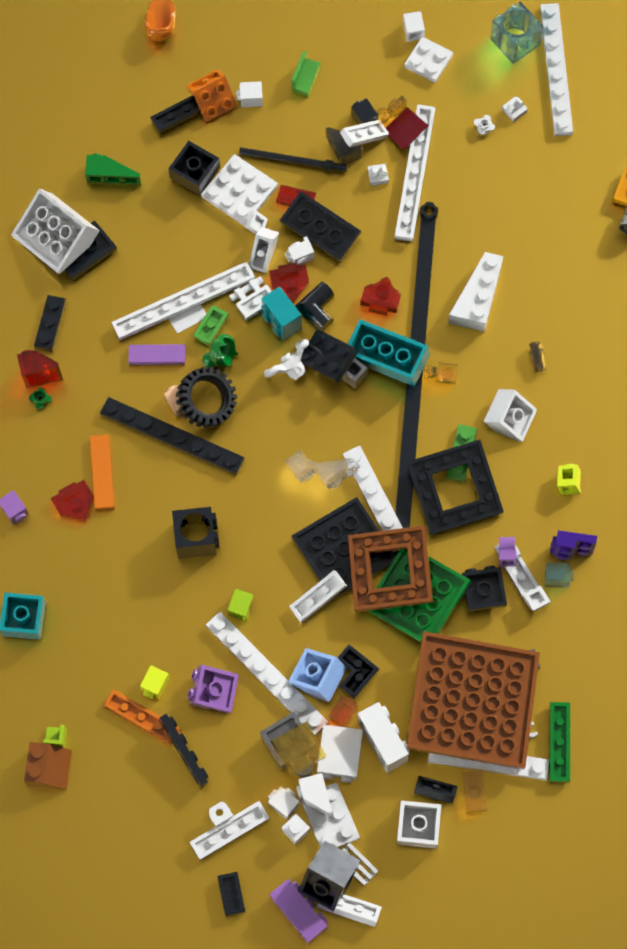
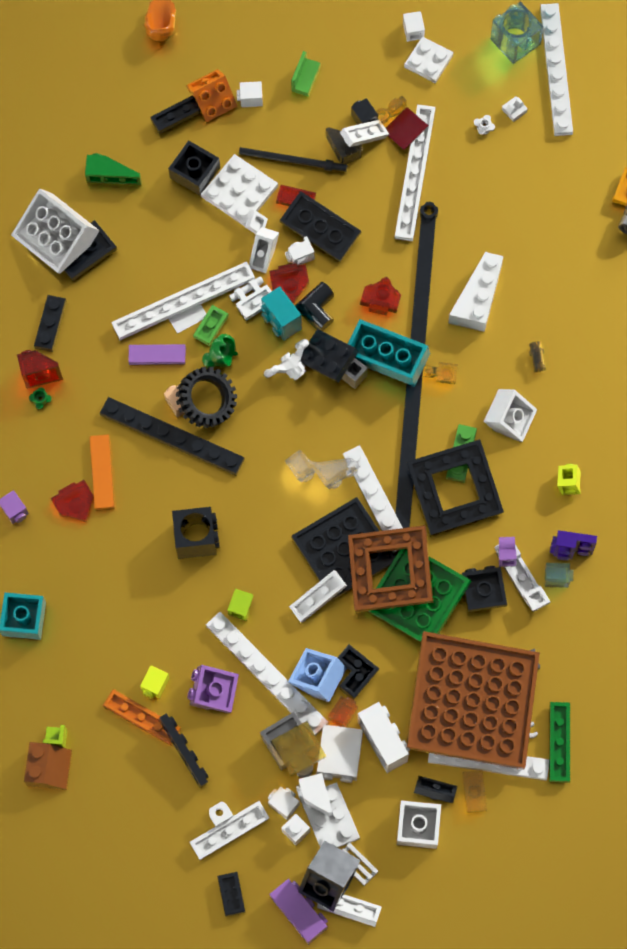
(378, 174): white tile -> none

